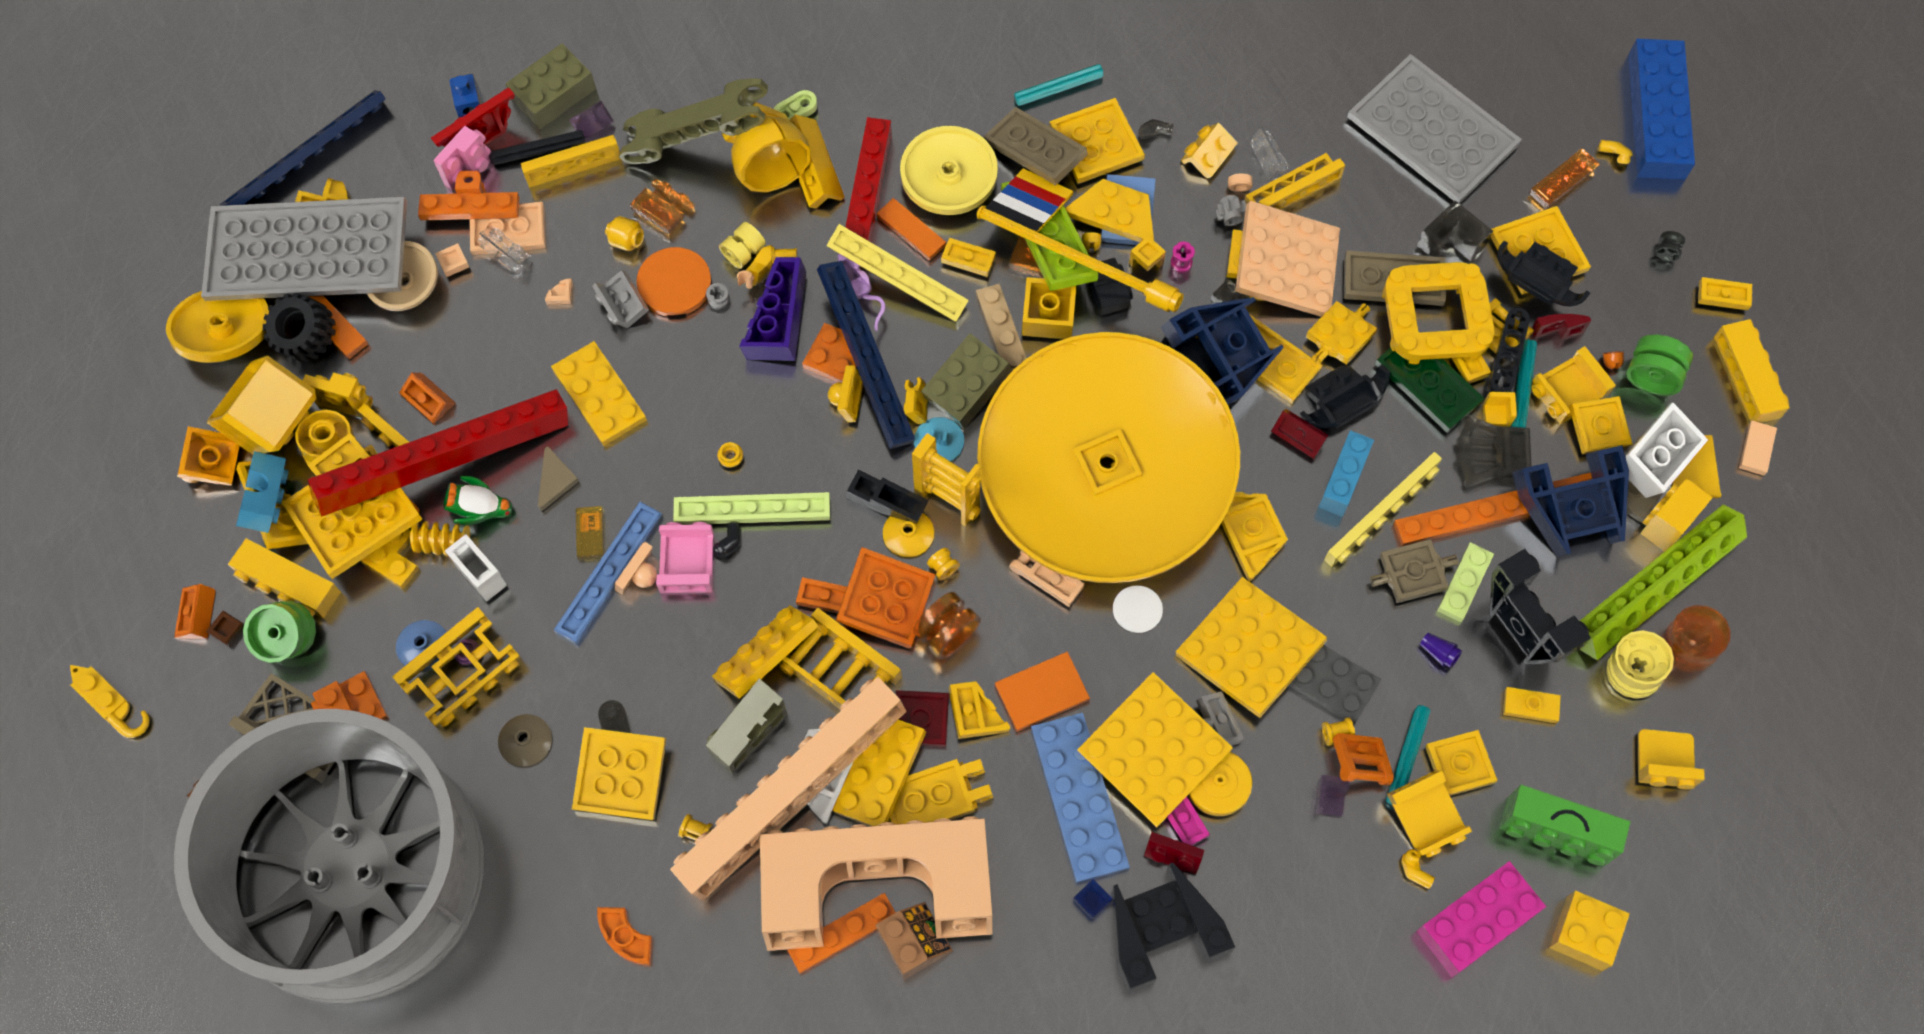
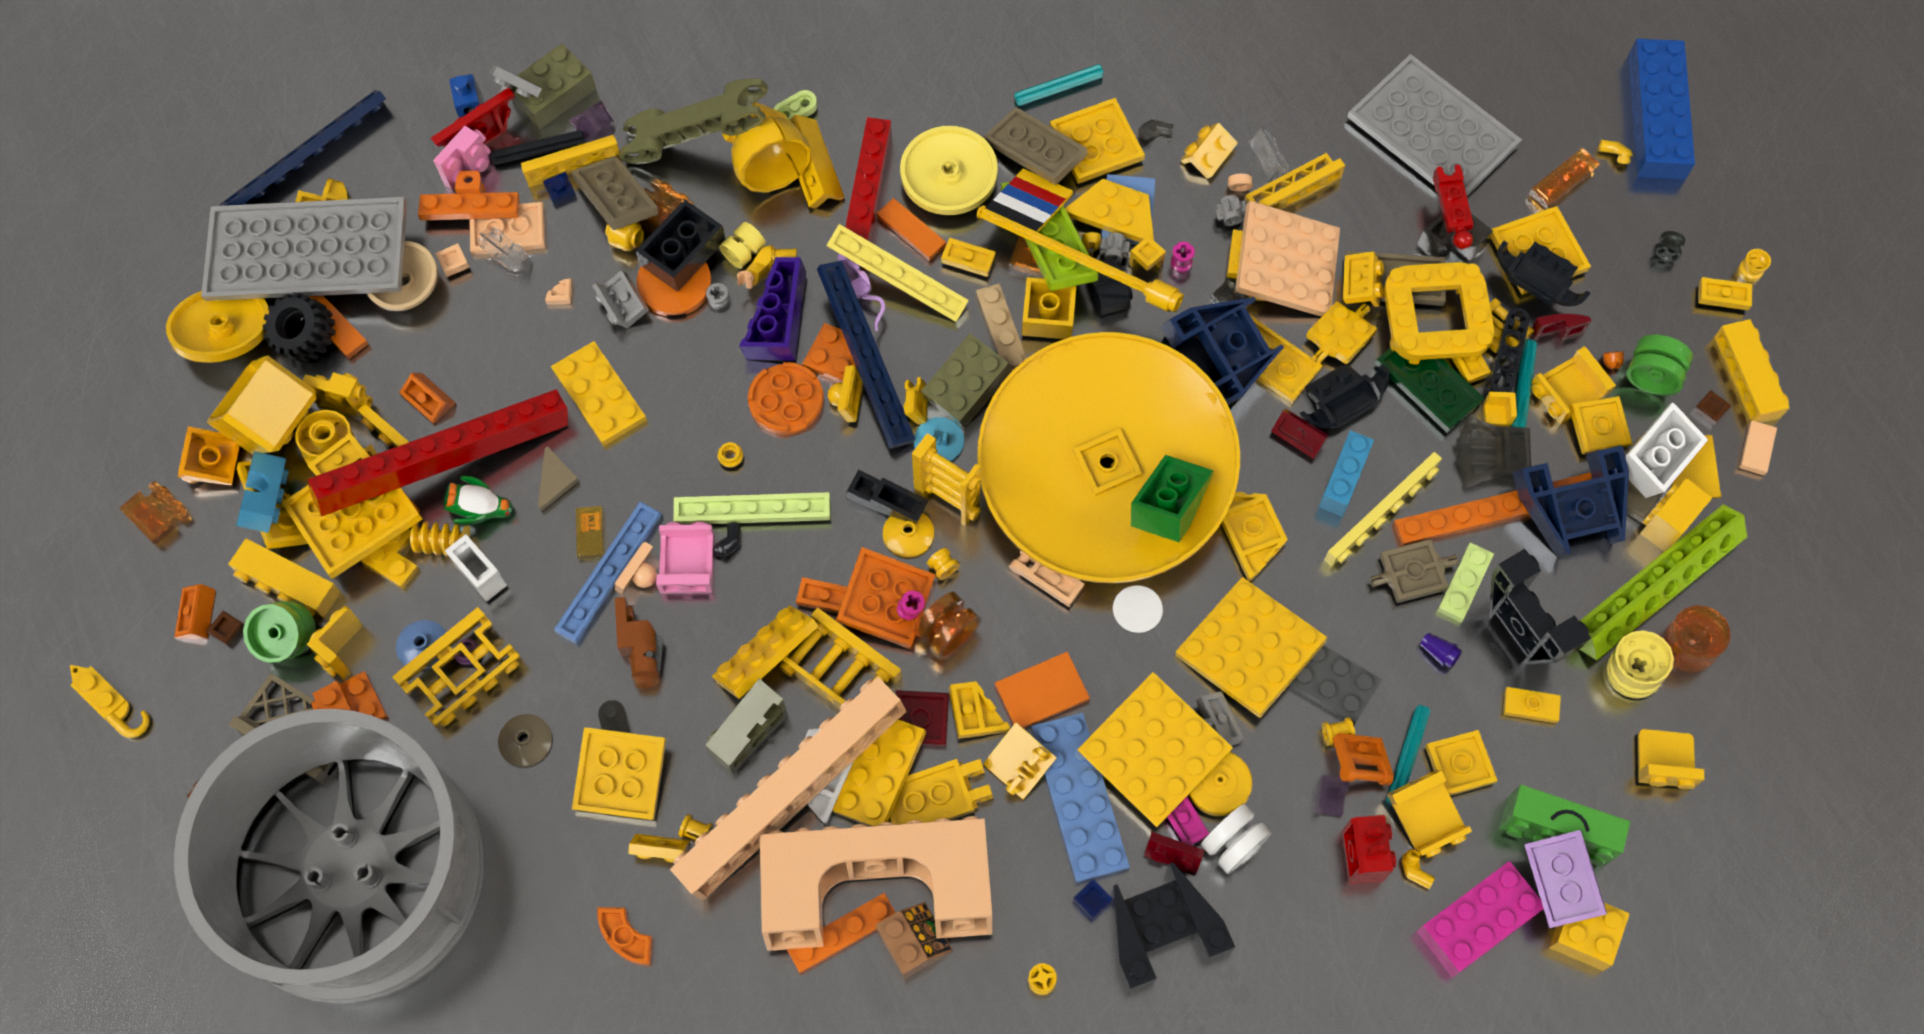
(148, 518): none -> clear orange plate
(332, 638): none -> yellow bracket
(508, 79): none -> light grey plate
(559, 188): none -> clear blue plate
(615, 192): none -> dark tan plate
(639, 643): none -> dark orange plate
(655, 846): none -> yellow plate
(680, 245): none -> black brick
(786, 398): none -> orange tile
(911, 597): none -> dark pink bush
(1019, 761): none -> yellow hinge
(1041, 974): none -> yellow wheel
(1115, 247): none -> light grey gear
(1170, 498): none -> green slope
(1240, 843): none -> white wheel
(1362, 278): none -> yellow bracket
(1368, 849): none -> red hinge
(1454, 205): none -> red plate
(1565, 879): none -> plate
(1712, 407): none -> reddish brown tile
(1754, 265): none -> yellow wheel

